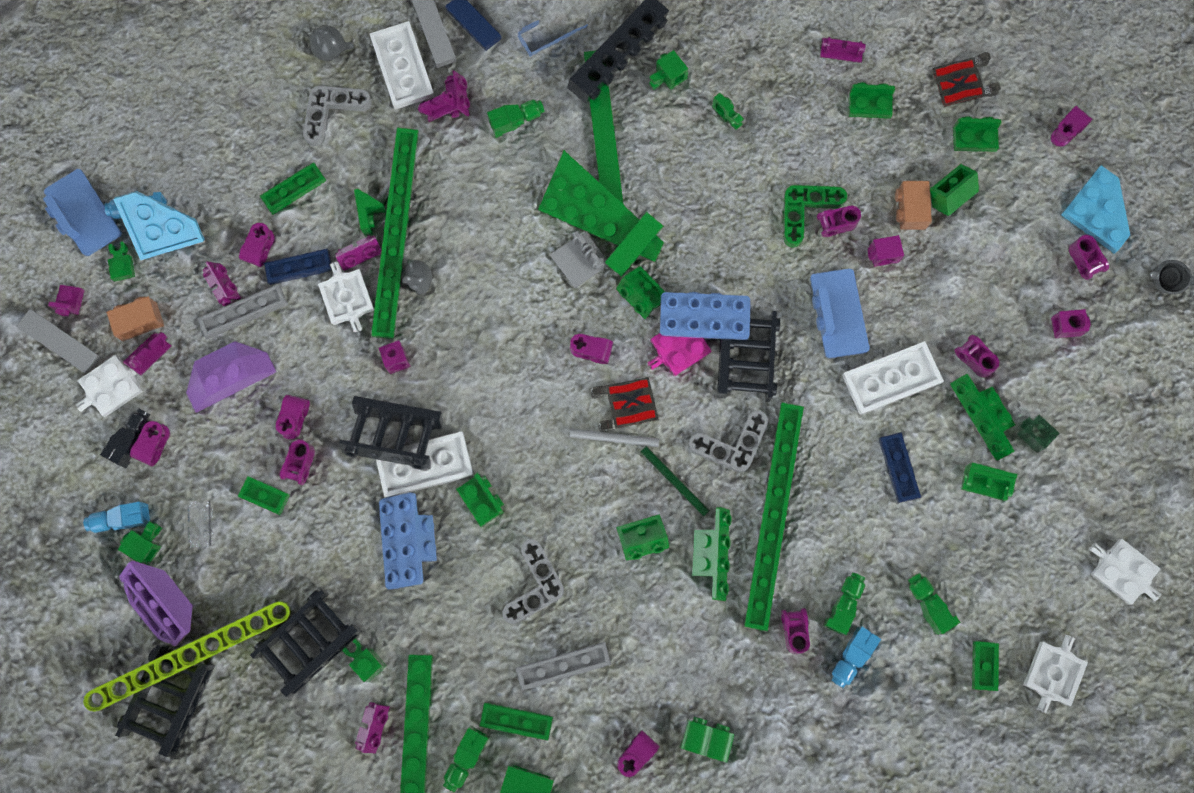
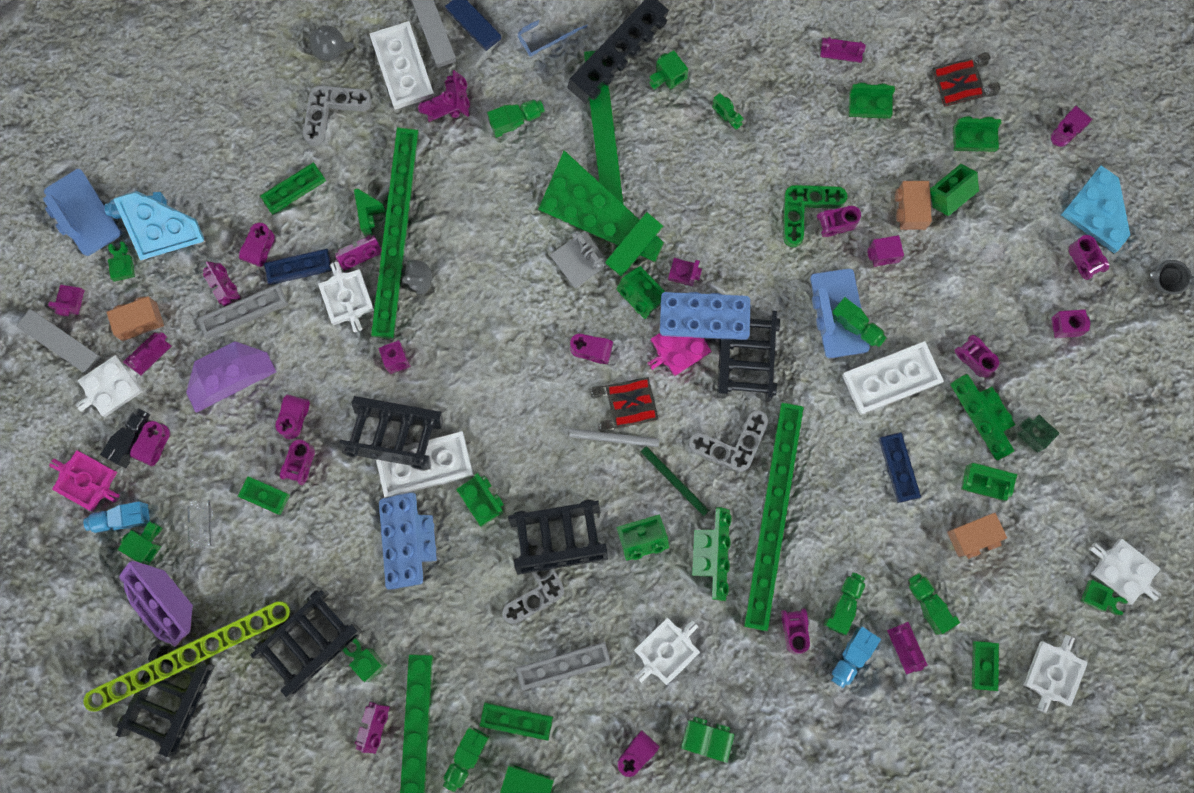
(84, 480): none -> dark pink plate
(572, 554): none -> black fence
(666, 651): none -> white plate
(685, 272): none -> magenta bracket
(856, 321): none -> green piece
(907, 648): none -> magenta hinge
(977, 535): none -> nougat brick
(1101, 597): none -> green plate

